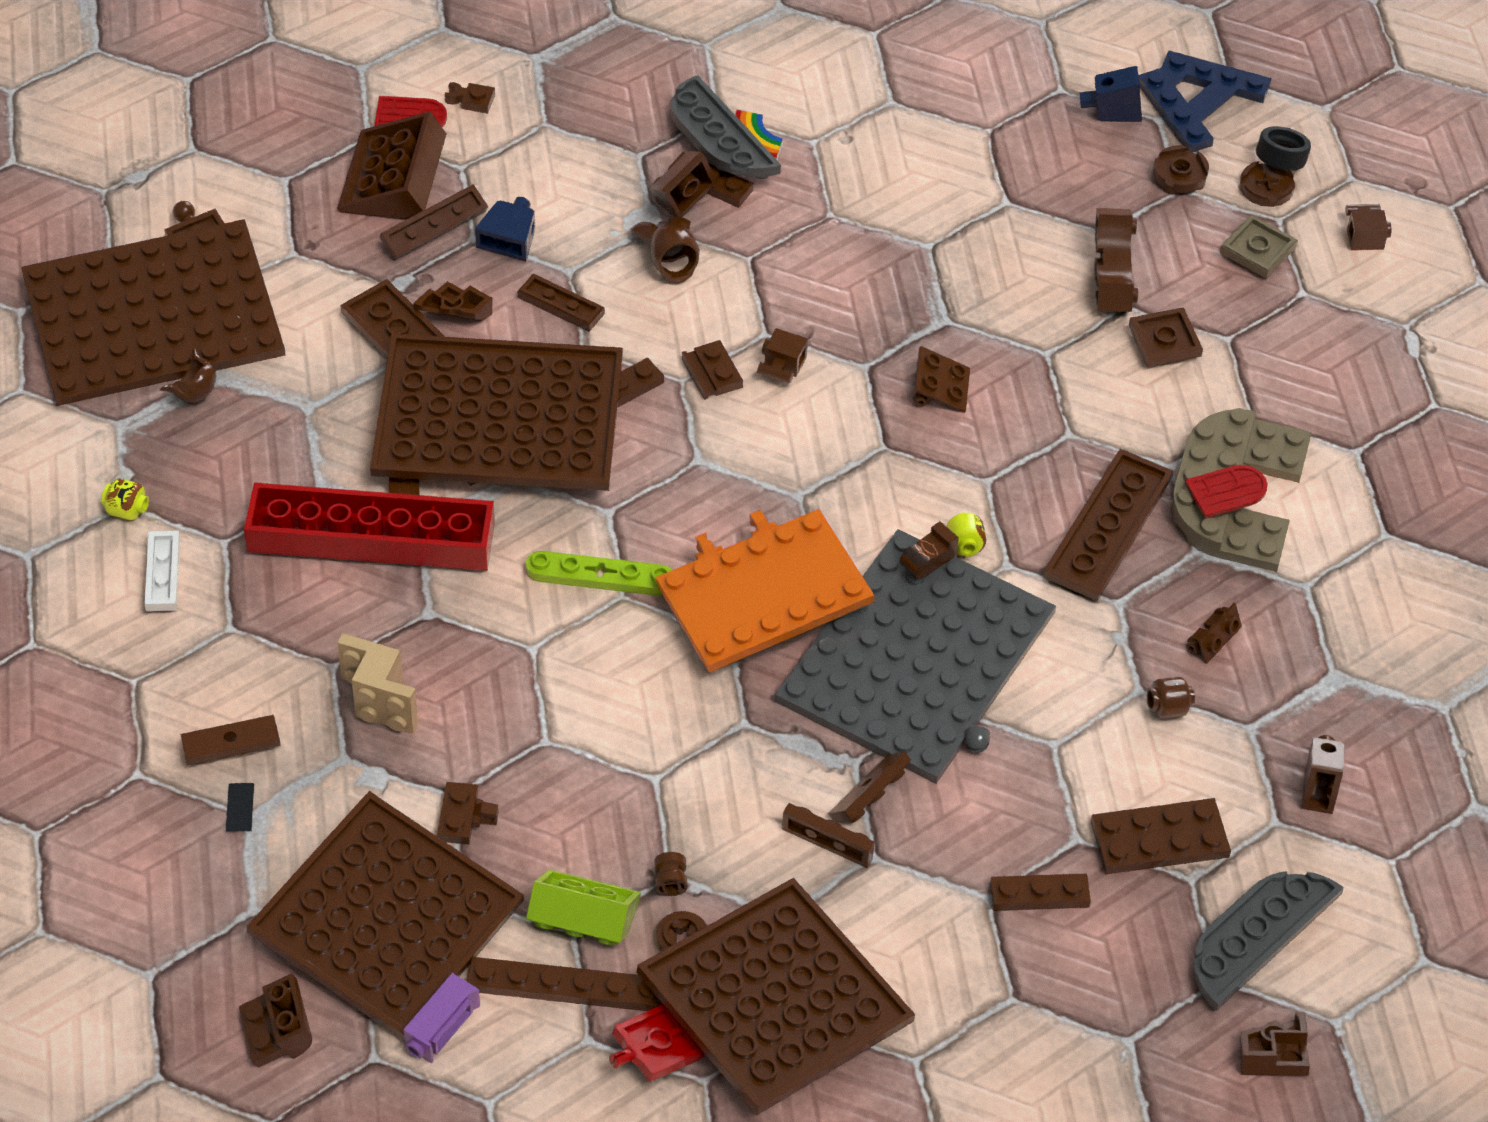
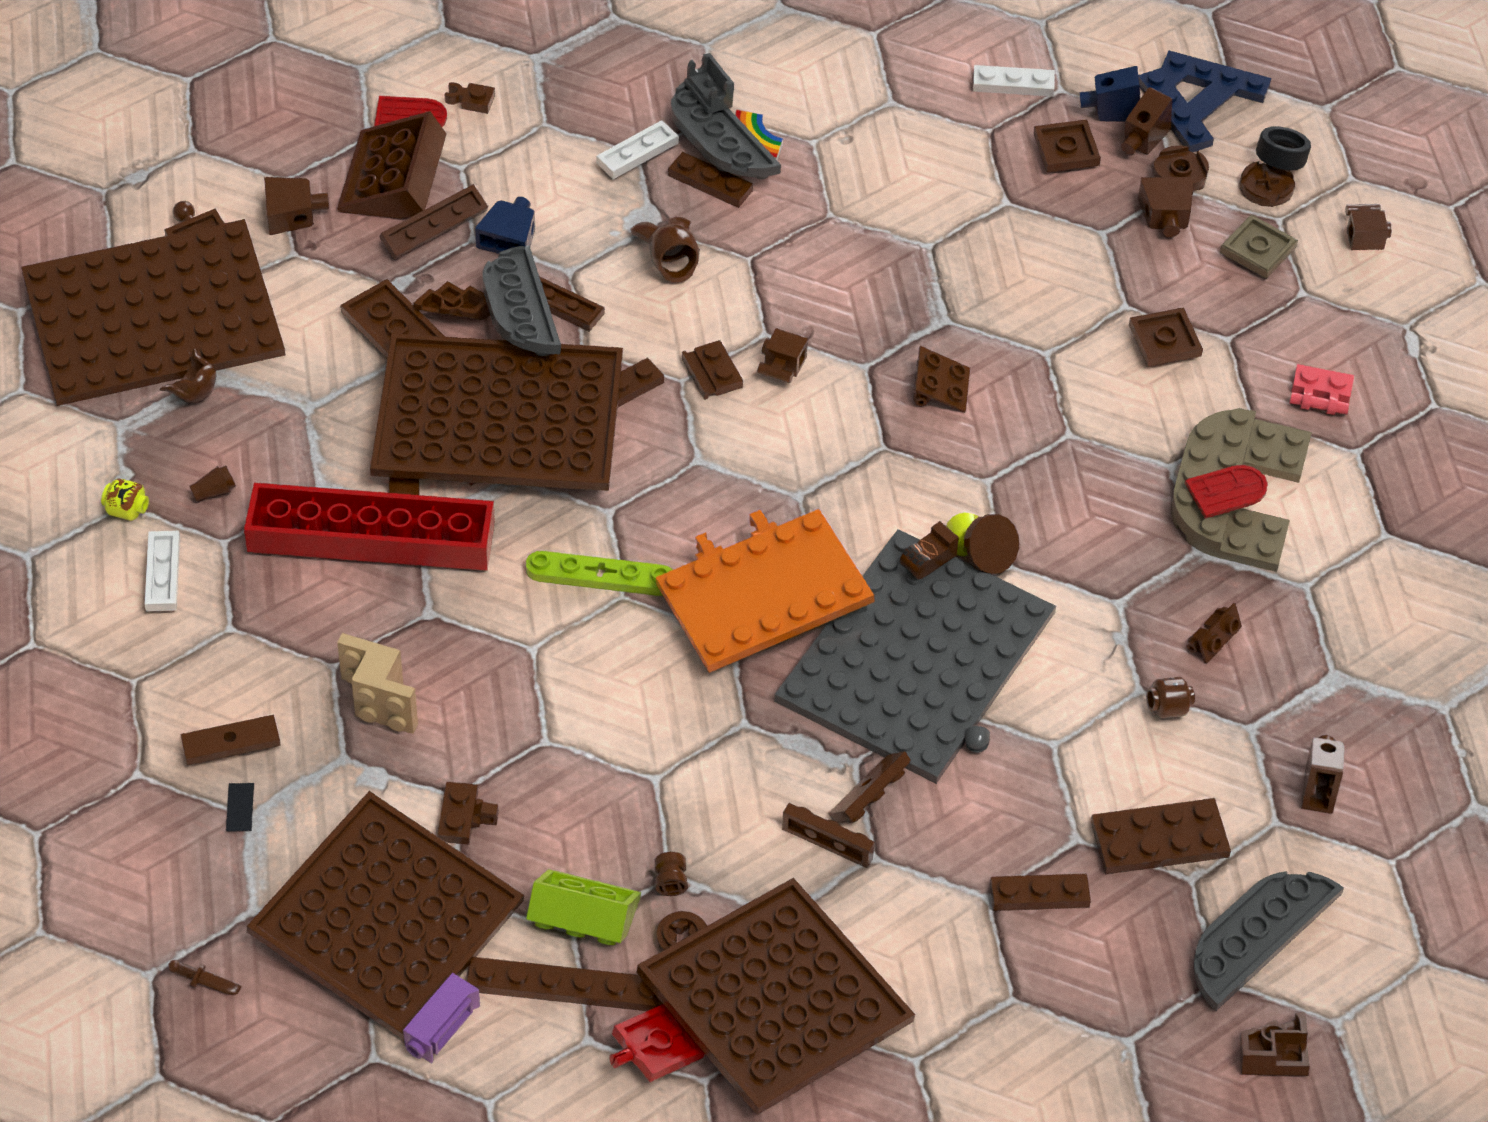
(203, 977): none -> reddish brown piece
(213, 484): none -> reddish brown cone
(276, 1022): reddish brown brick -> none
(291, 204): none -> reddish brown torso
(519, 302): none -> dark grey plate
(637, 149): none -> white plate
(684, 183): reddish brown slope -> none
(710, 84): none -> dark grey hinge
(991, 543): none -> reddish brown tile
(1013, 80): none -> white plate
(1067, 145): none -> reddish brown plate
(1108, 524): reddish brown plate -> none
(1114, 266): reddish brown brick -> none
(1147, 122): none -> reddish brown torso
(1166, 202): none -> reddish brown torso
(1321, 389): none -> coral plate

